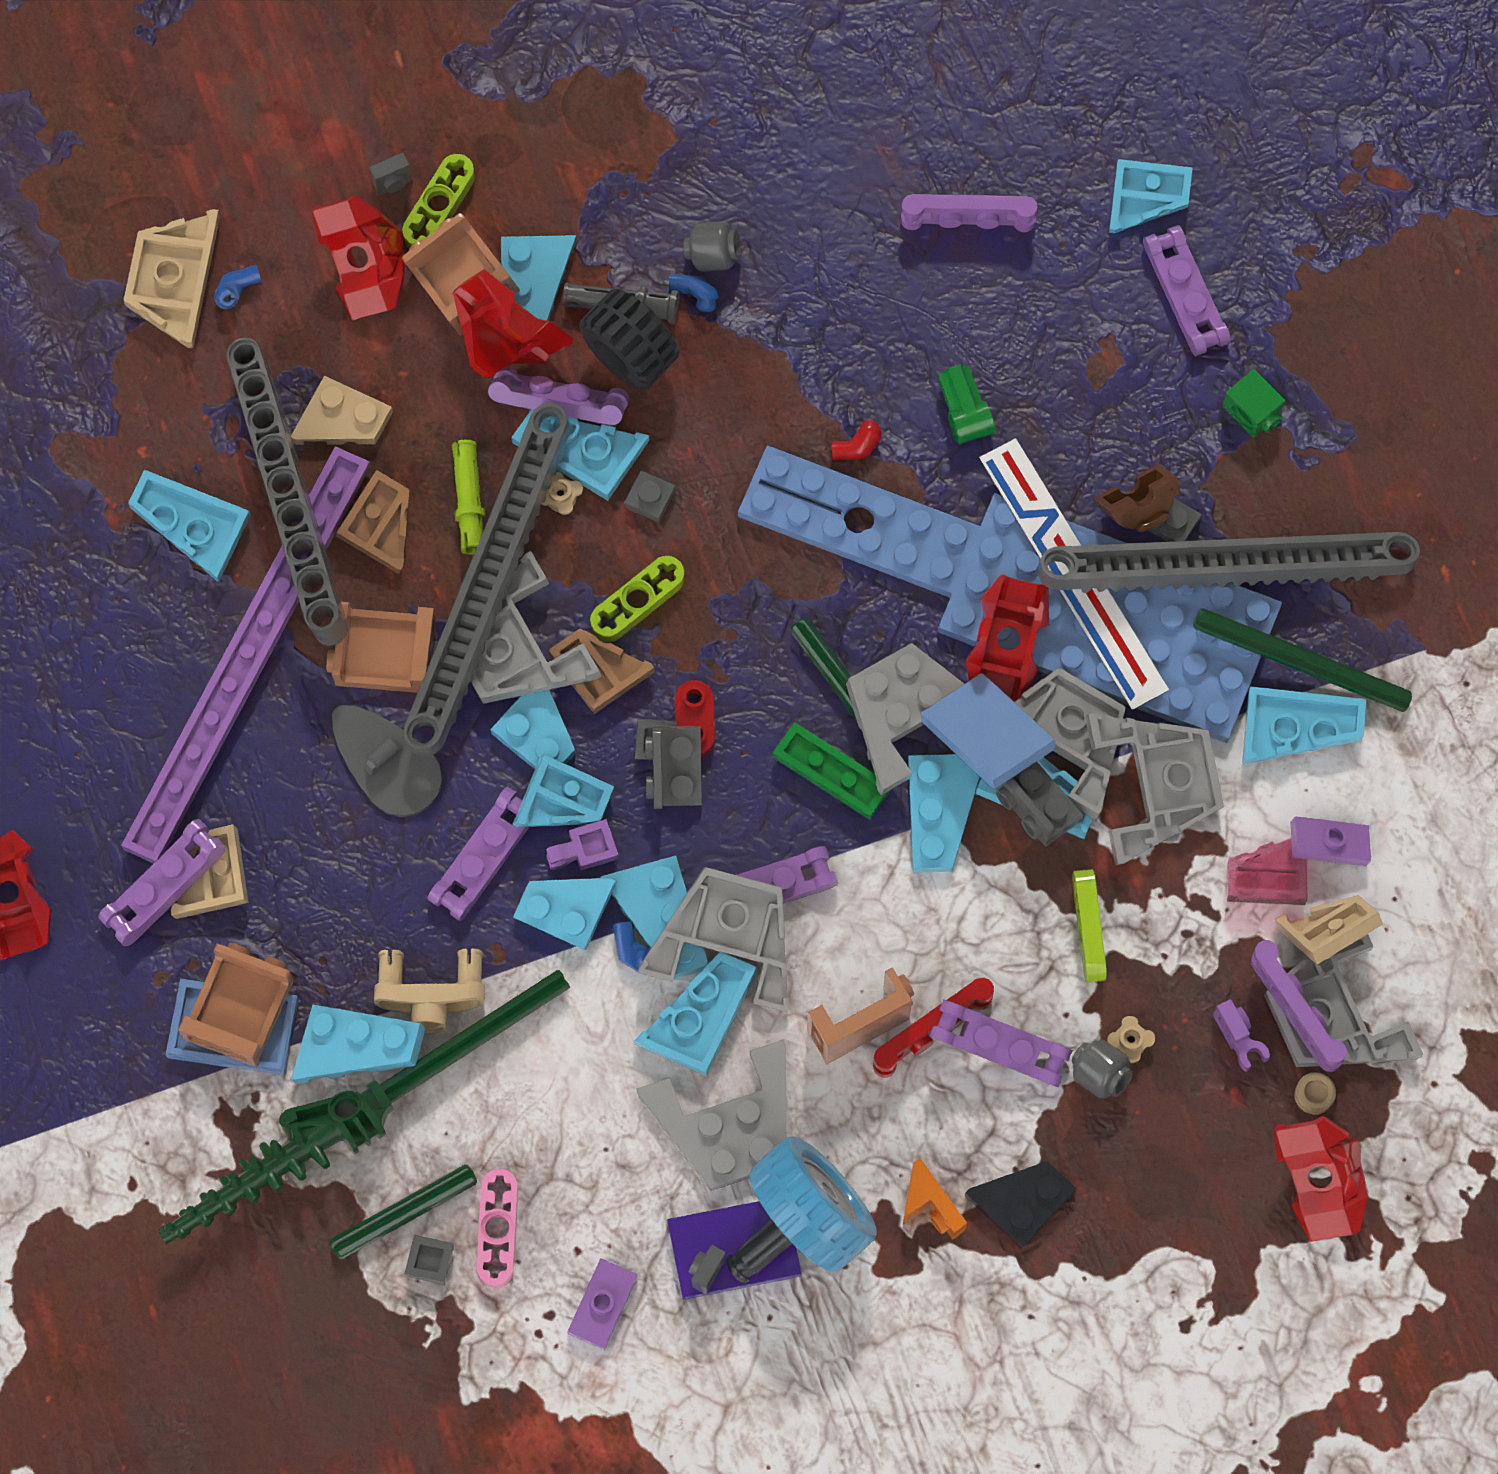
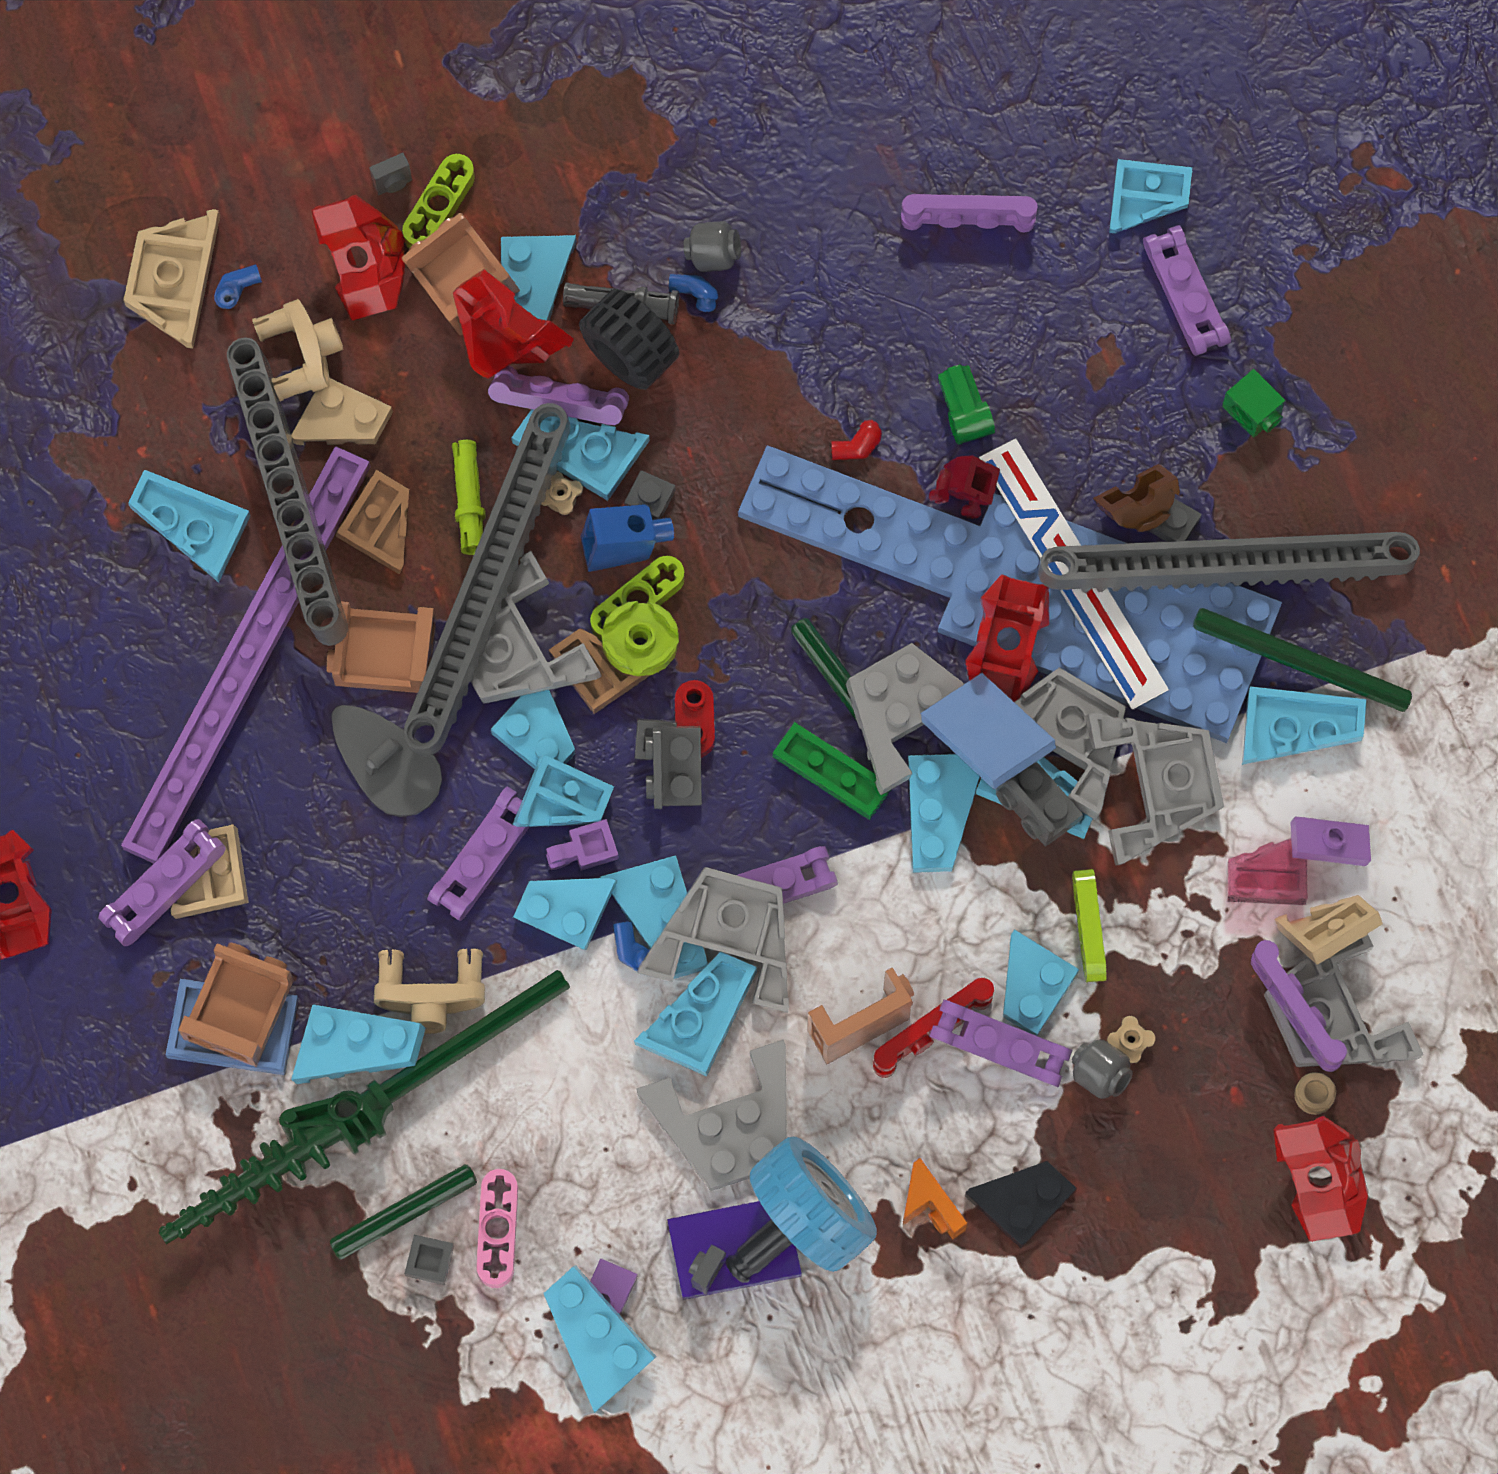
(315, 342): none -> tan connector
(596, 1336): none -> medium azure wing
(622, 535): none -> blue torso
(640, 621): none -> lime plate
(967, 480): none -> dark red piece
(1034, 983): none -> medium azure wing
(1234, 1026): medium lavender plate -> none

